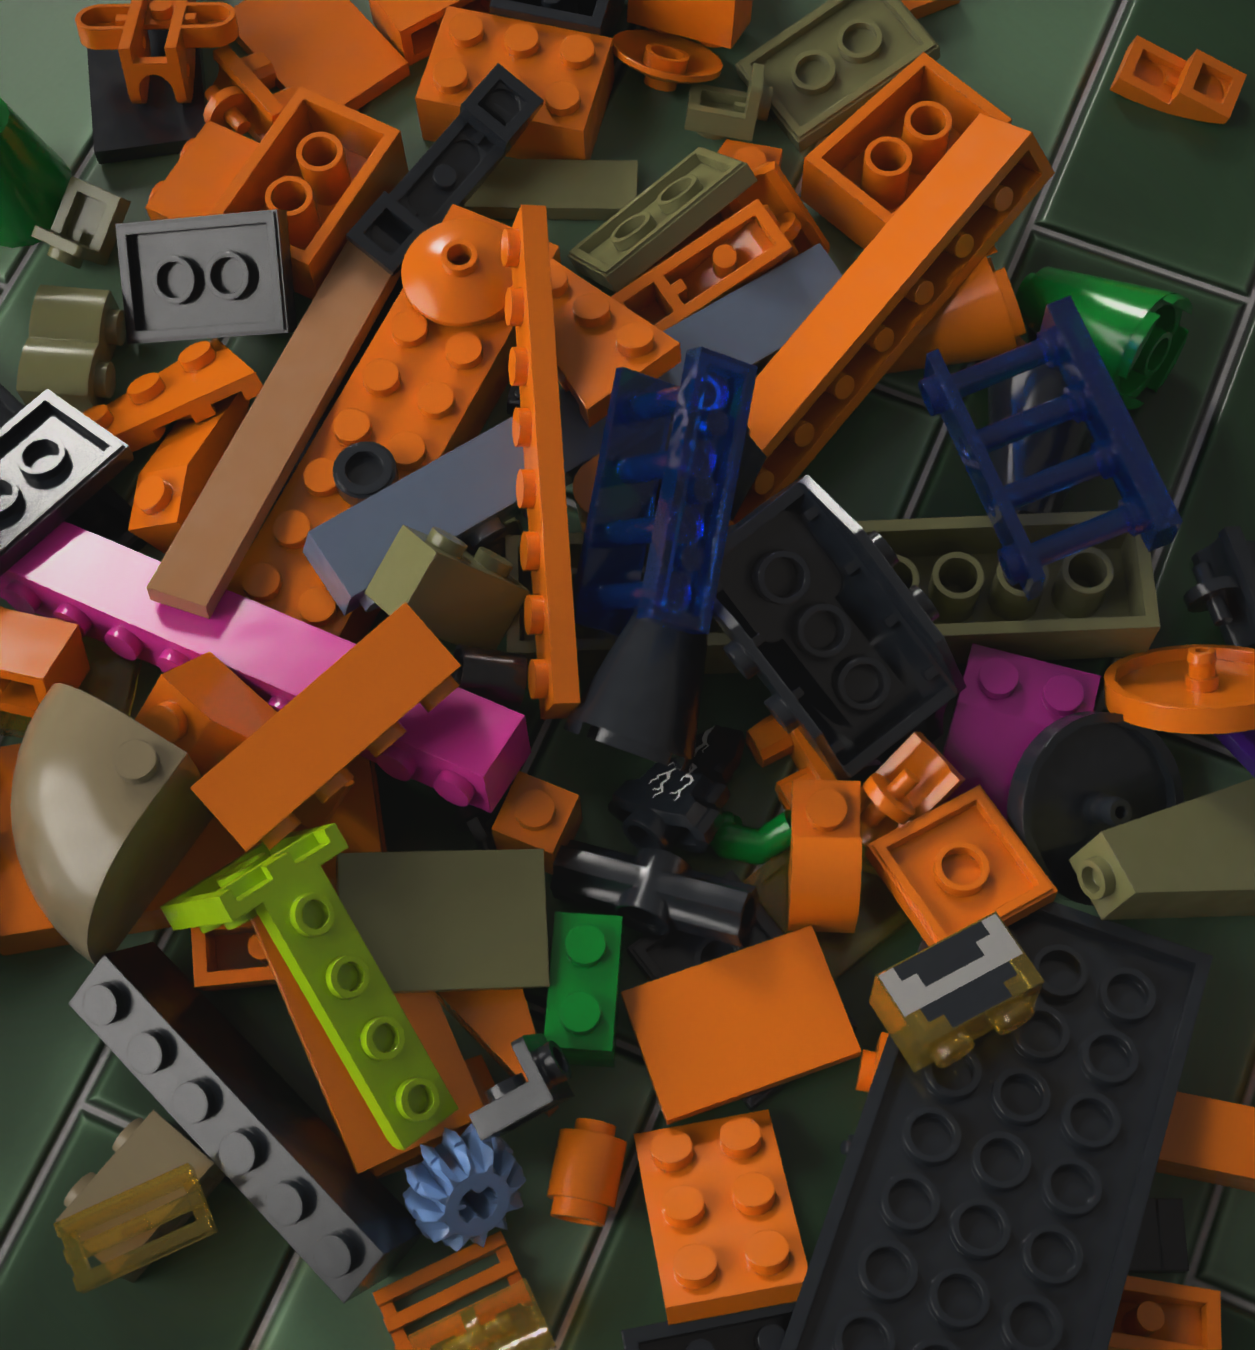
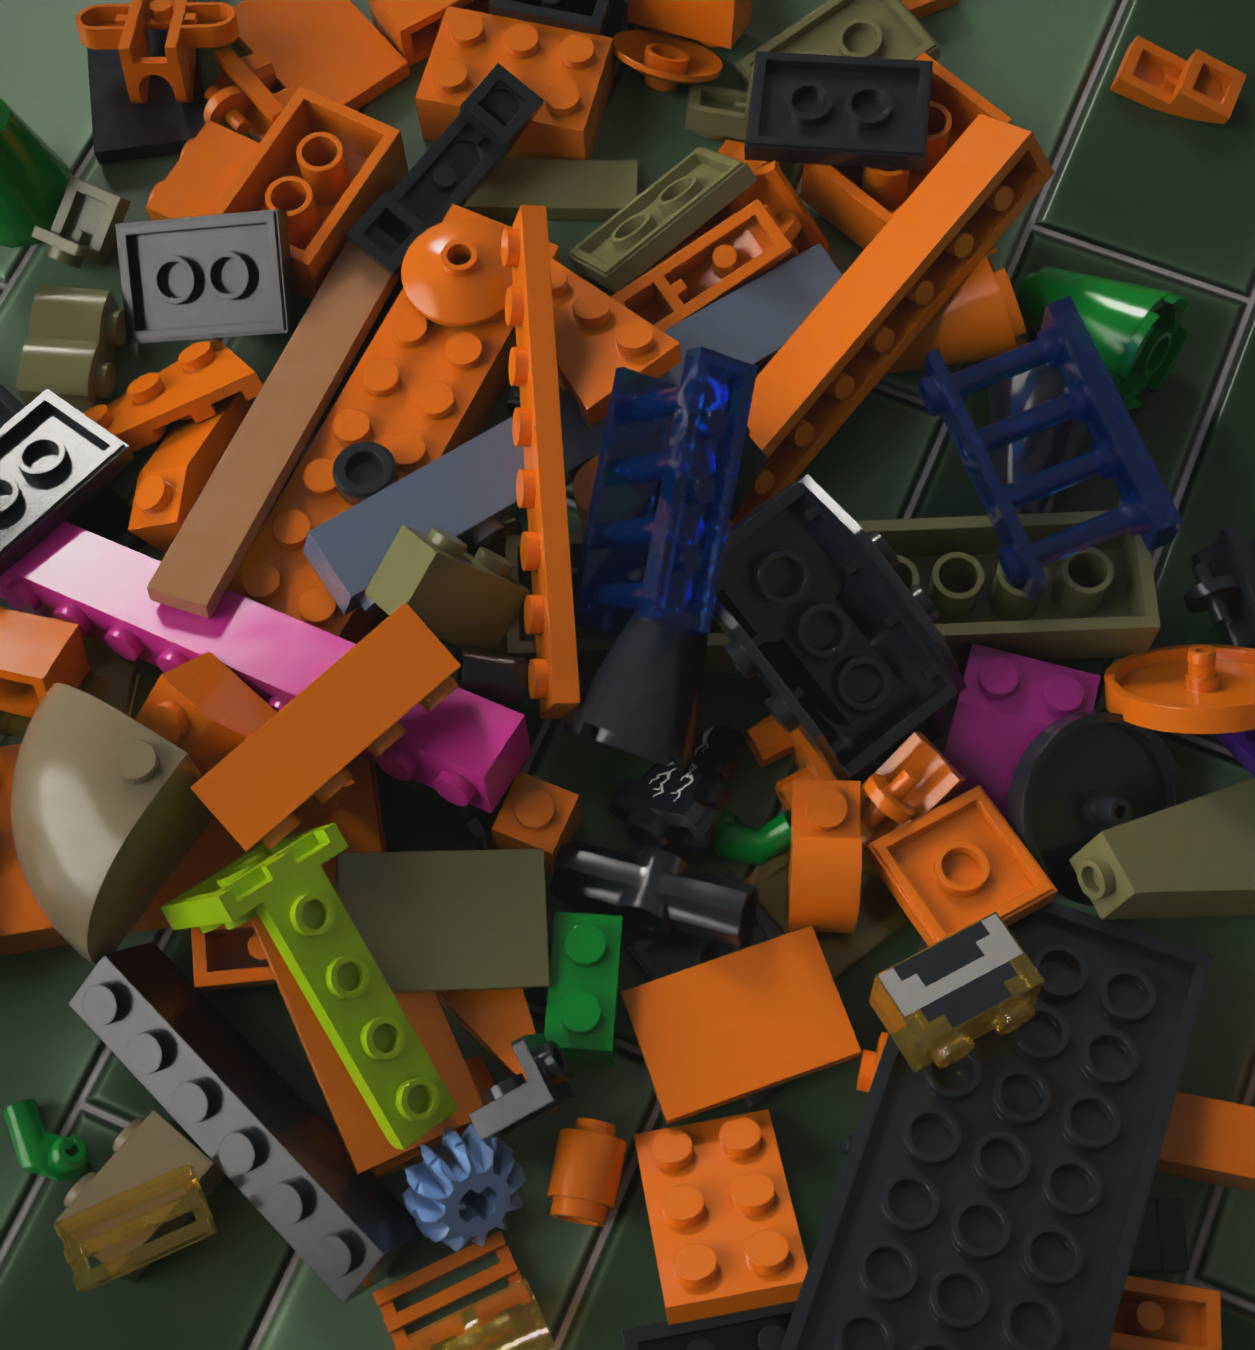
(42, 1151): none -> green arm
(839, 110): none -> black tile

